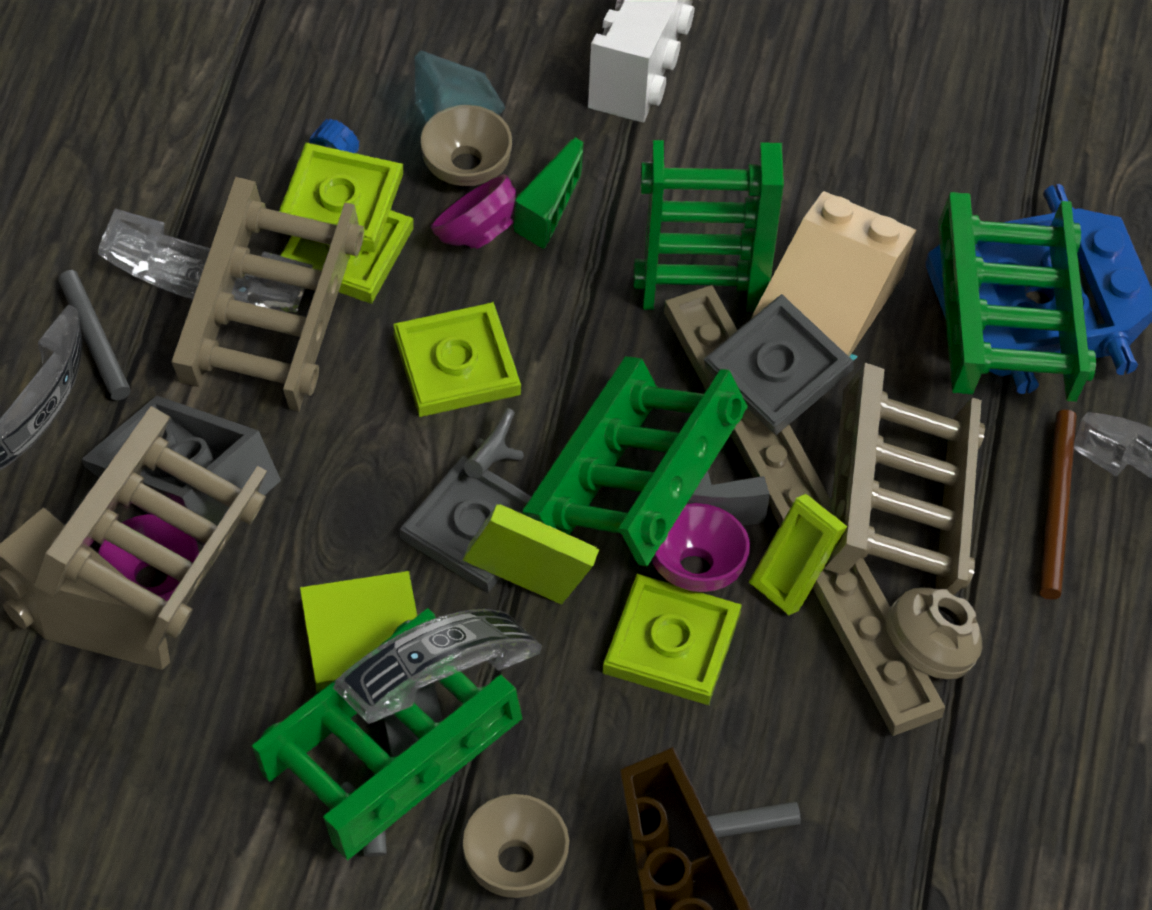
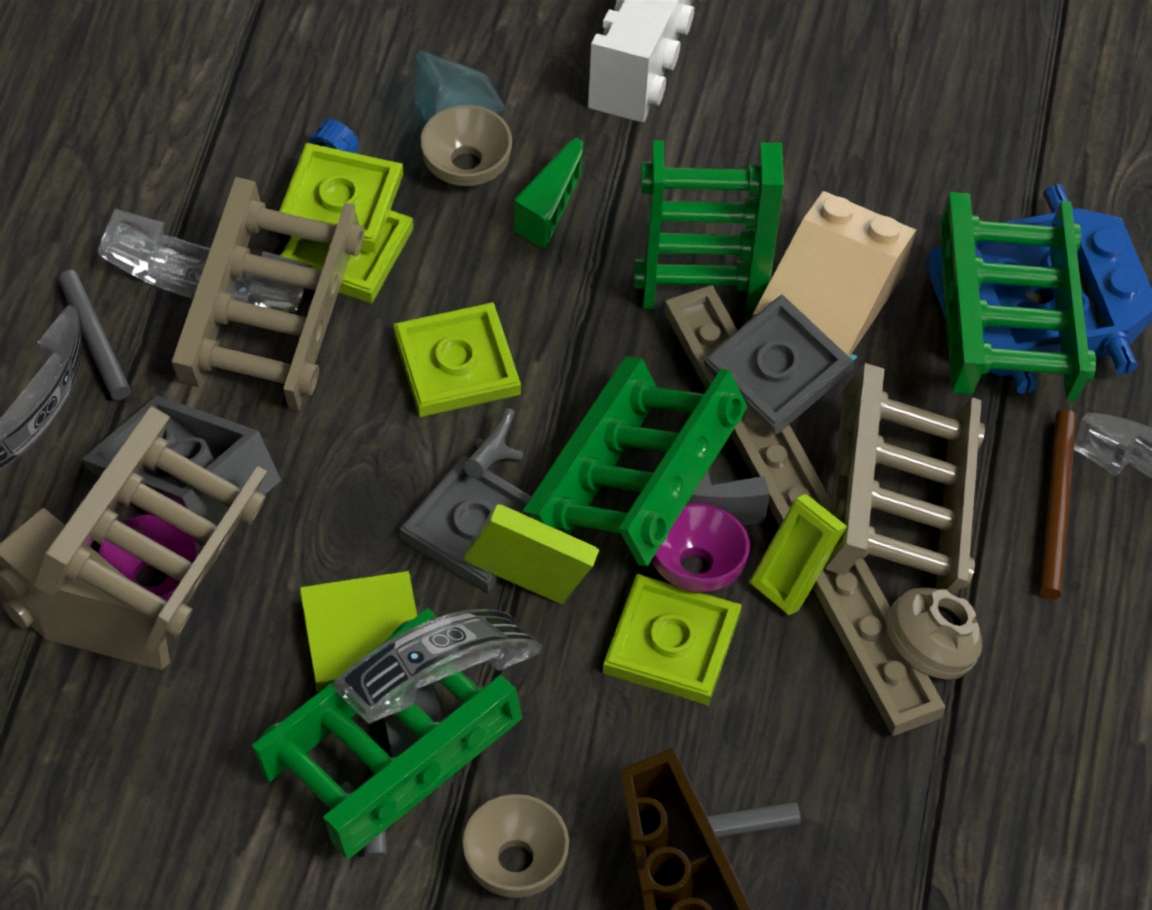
(478, 214): magenta piece -> none

